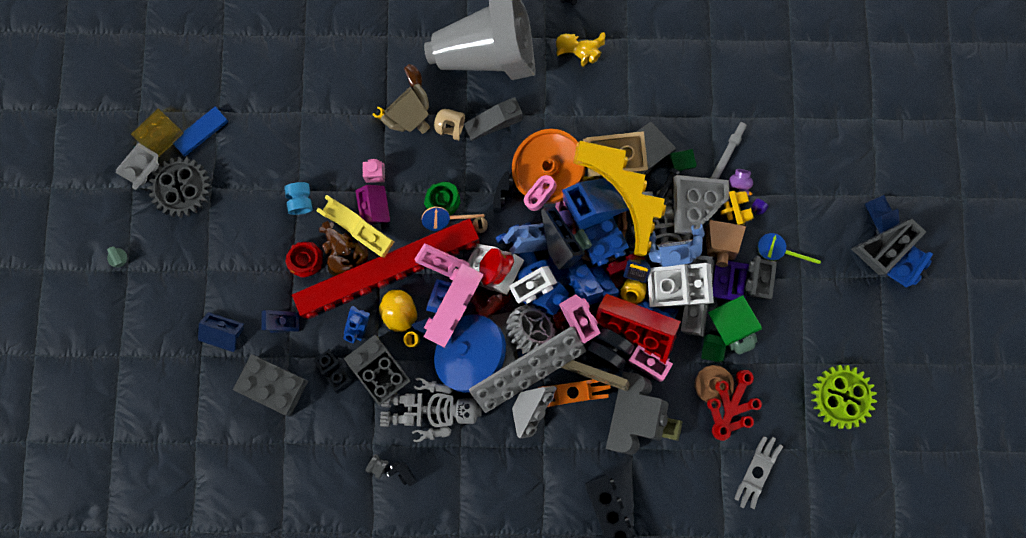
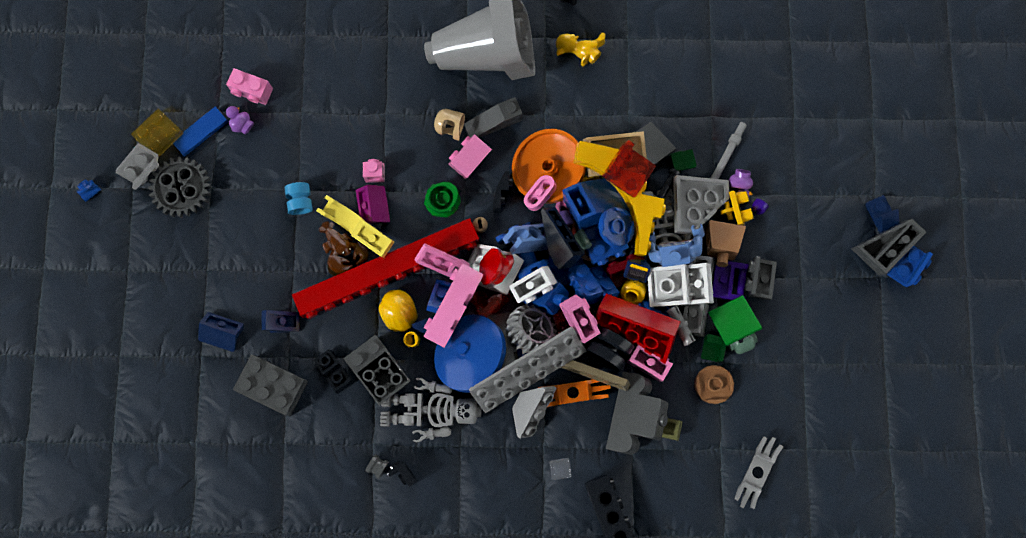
(87, 189): none -> blue plate
(116, 257): sand green plate -> none
(239, 121): none -> medium lavender animal
(249, 86): none -> bright pink brick
(304, 259): red hat -> none
(356, 325): blue hips -> none
(409, 108): dark tan torso -> none
(438, 218): blue piece -> none
(469, 156): none -> bright pink brick
(560, 468): none -> clear slope
(616, 226): none -> blue tile
(628, 170): none -> clear red bracket
(683, 331): none -> light grey pin
(731, 407): red plant -> none
(773, 247): blue piece -> none
(838, 413): lime gear -> none

